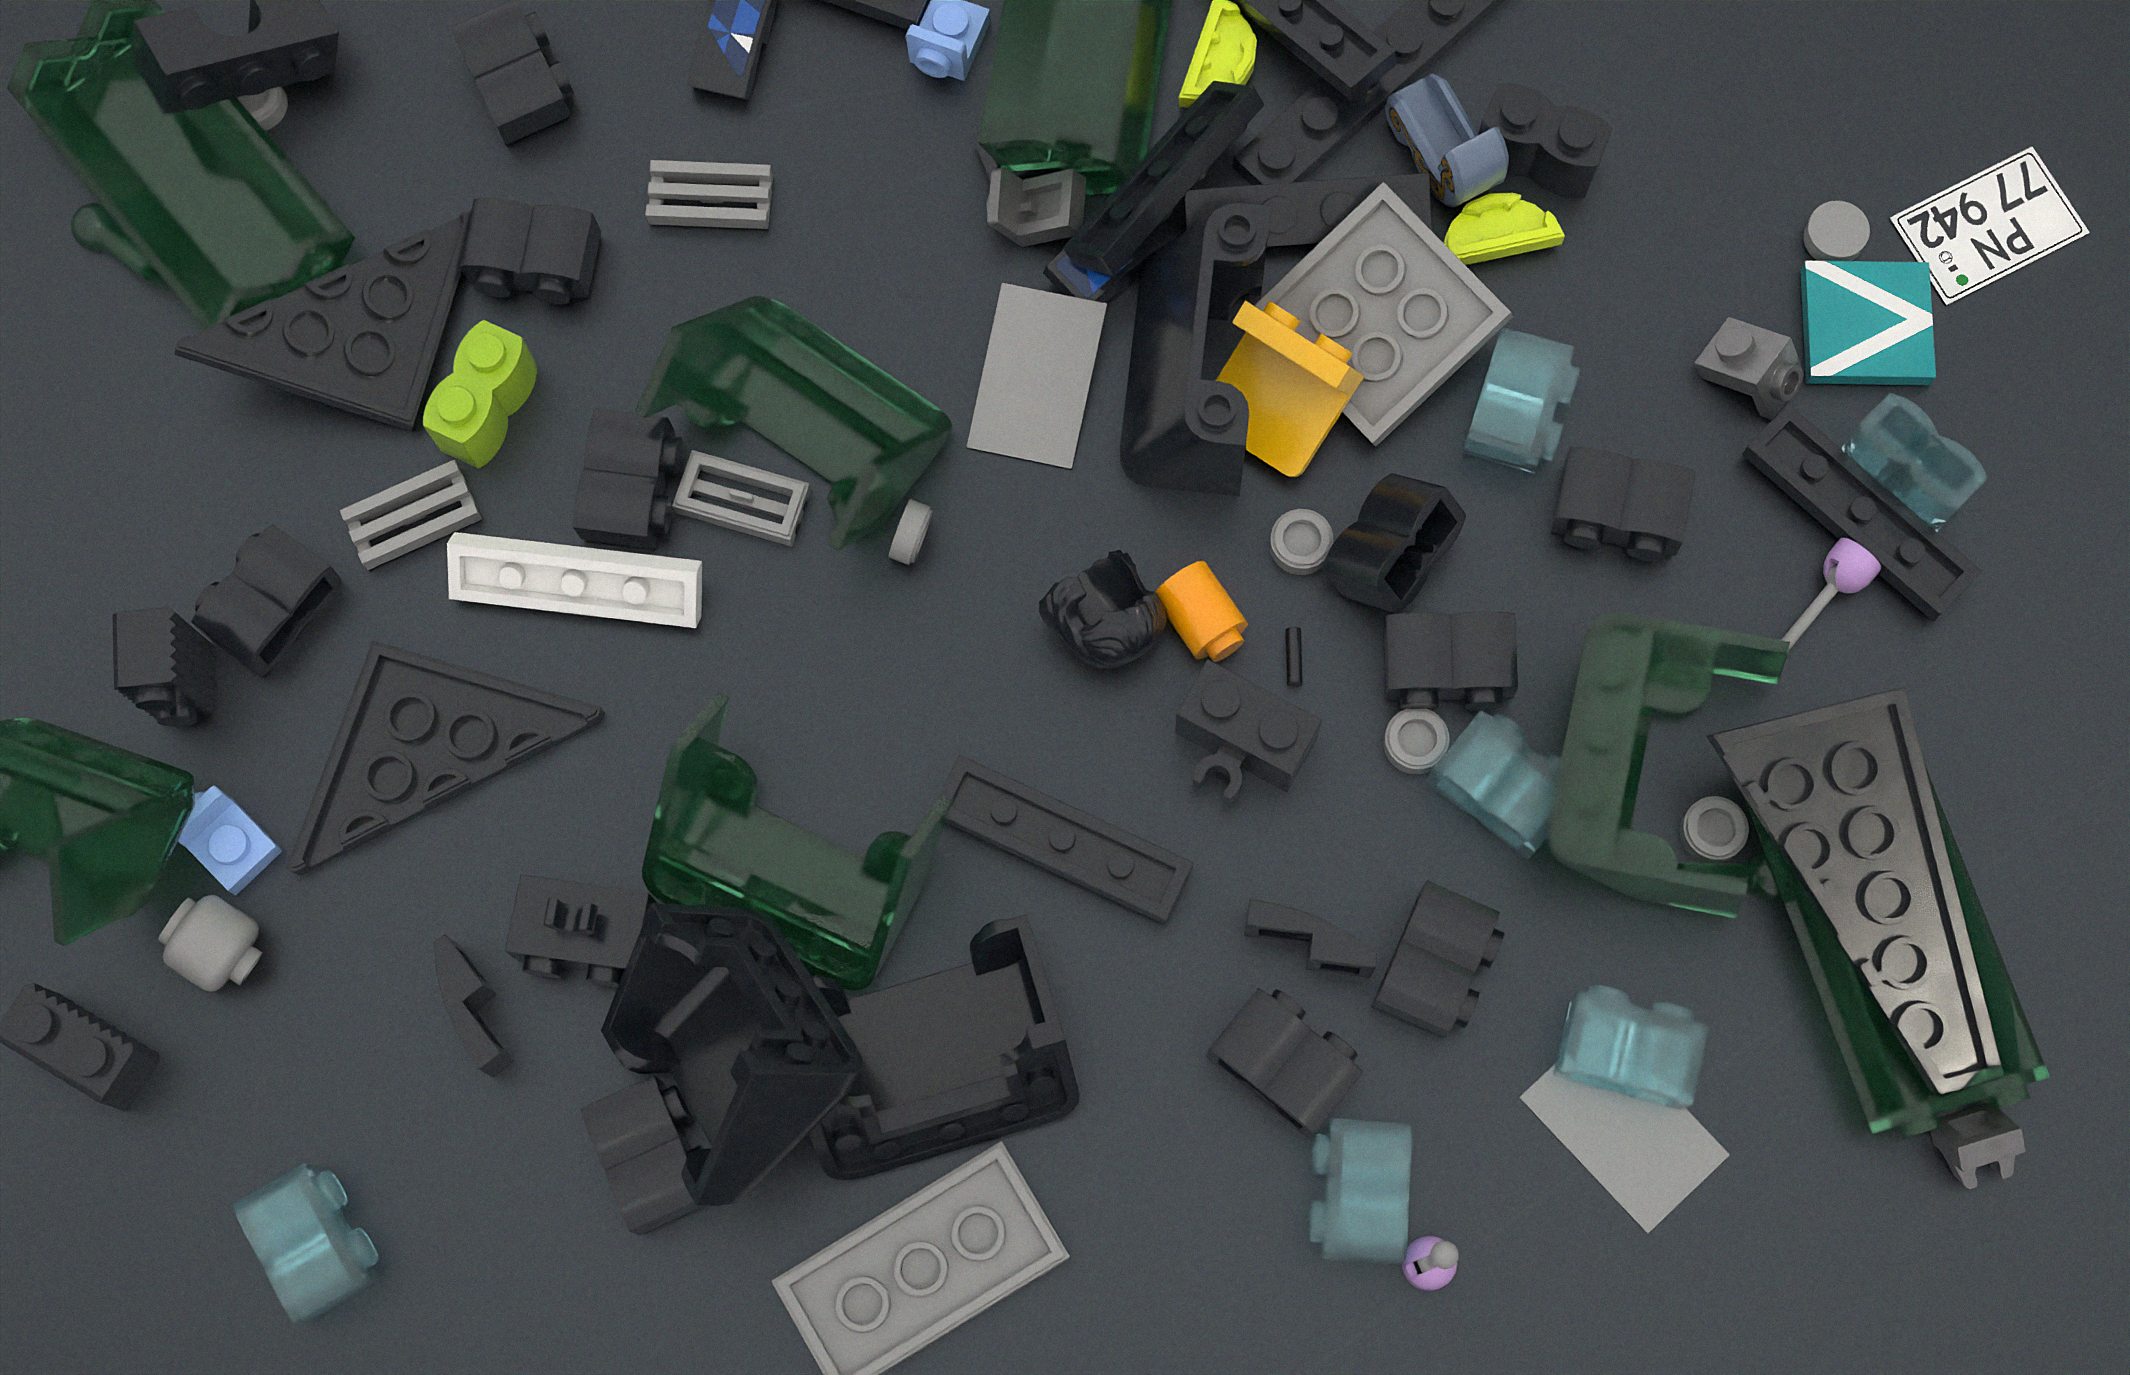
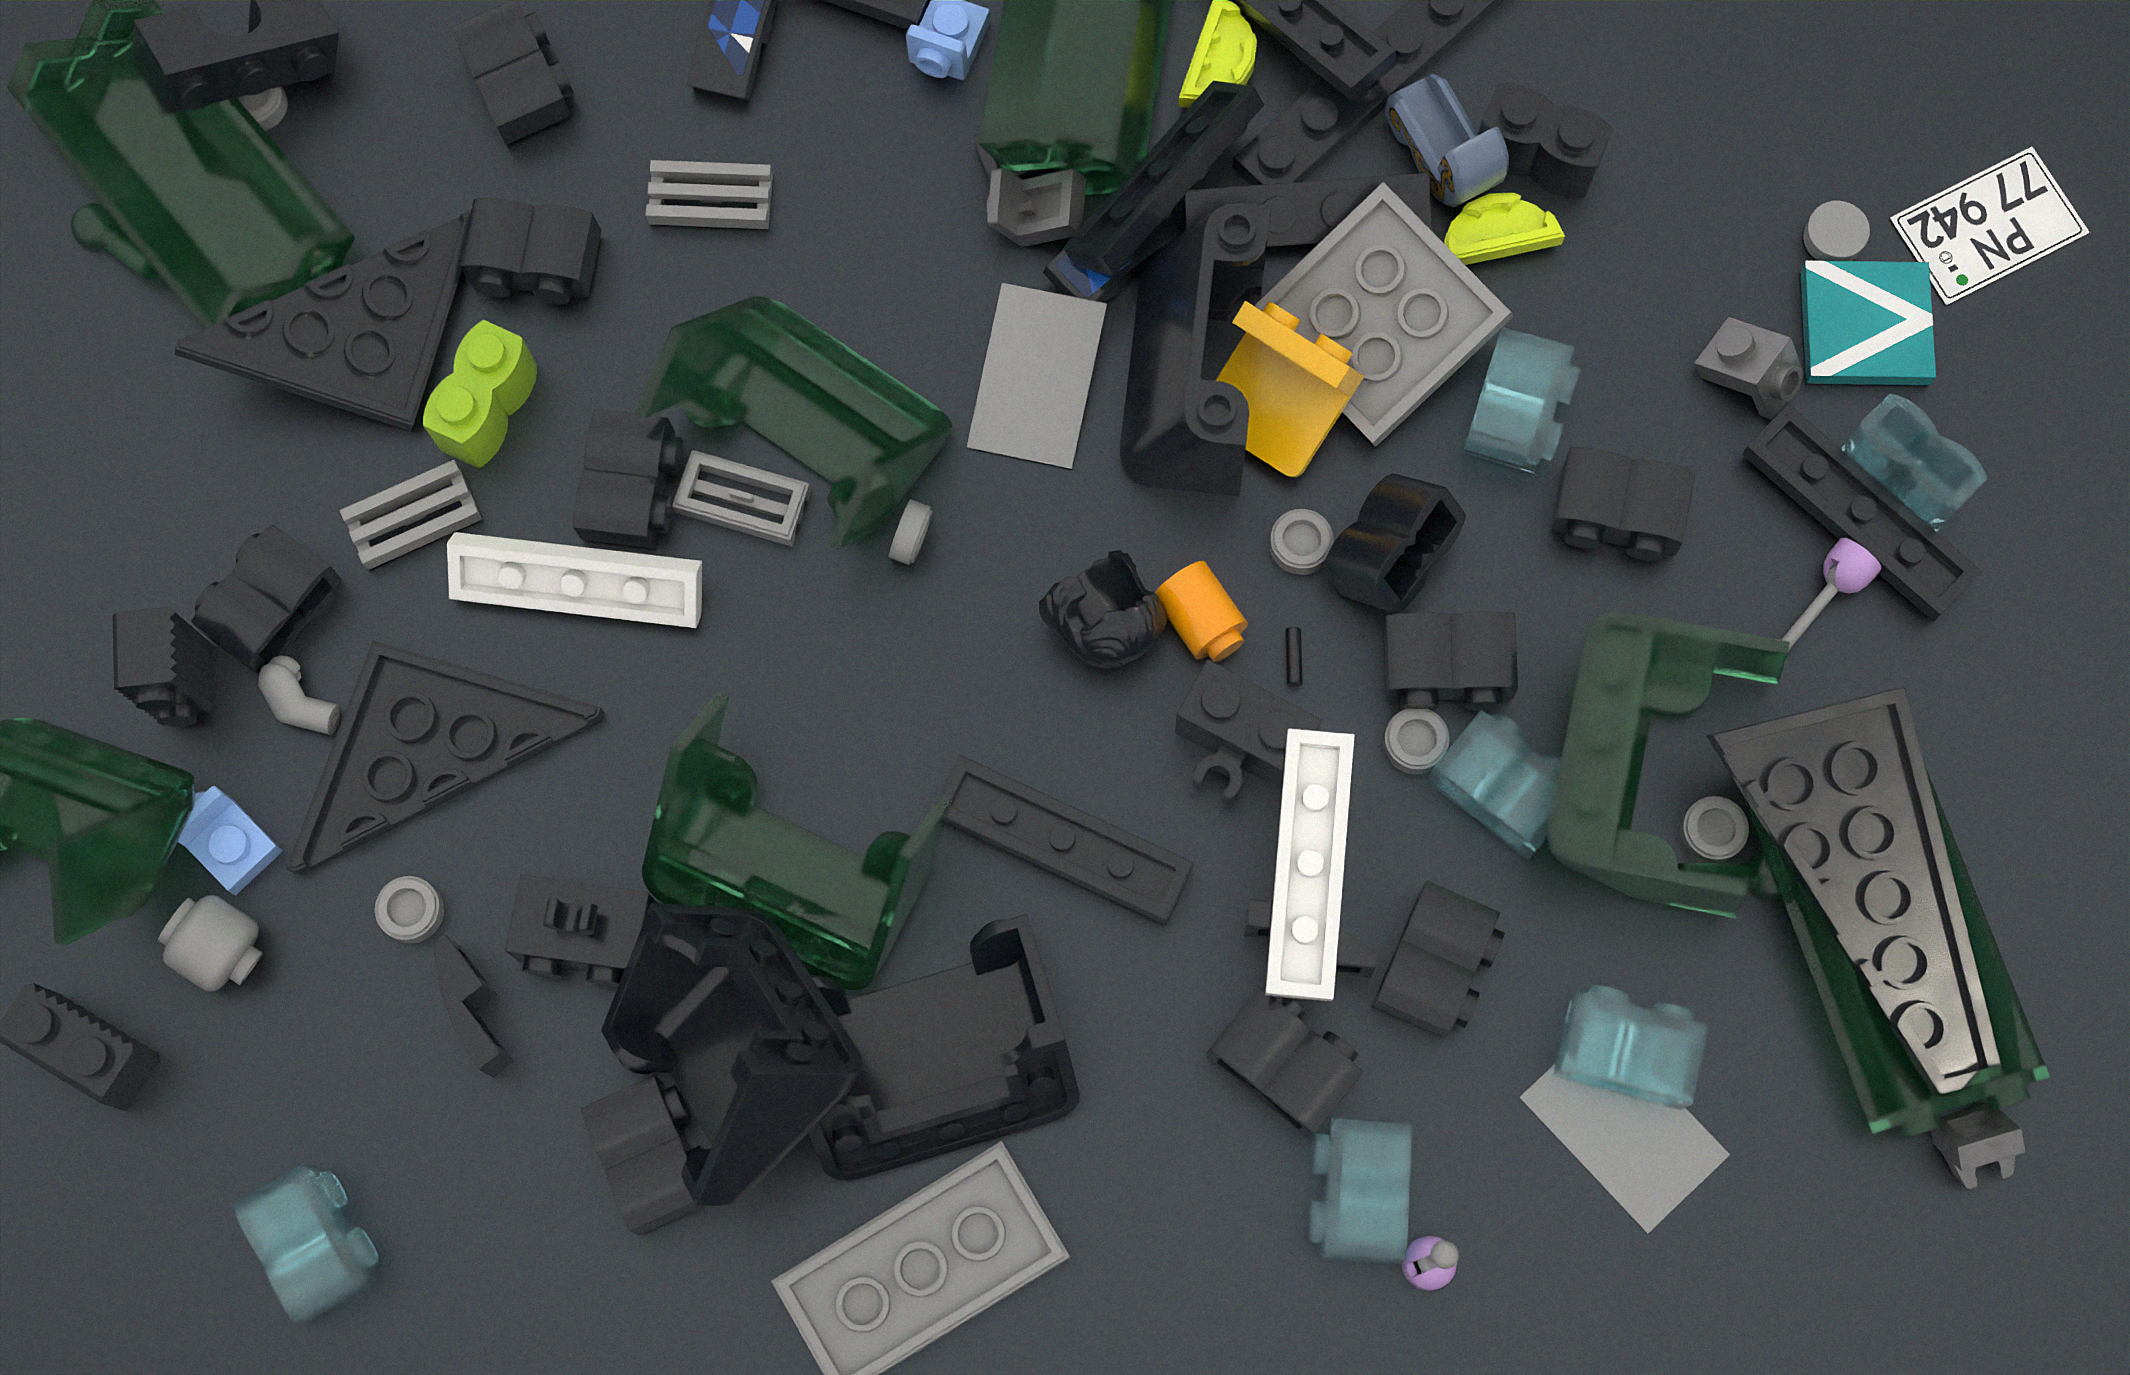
(286, 699): none -> light grey arm
(409, 909): none -> light grey tile
(1310, 865): none -> white plate

